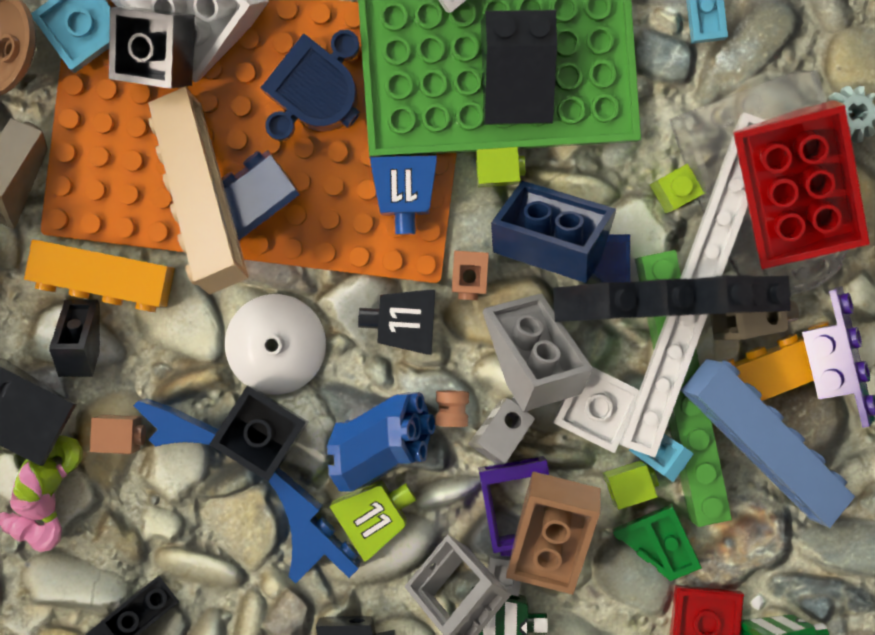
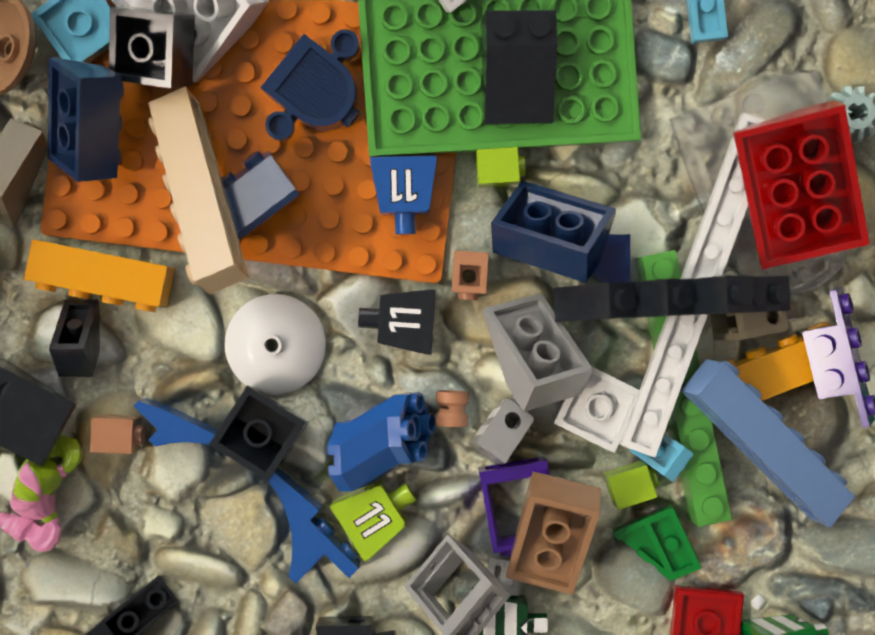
(84, 119): none -> dark blue slope
(677, 188): lime brick -> none

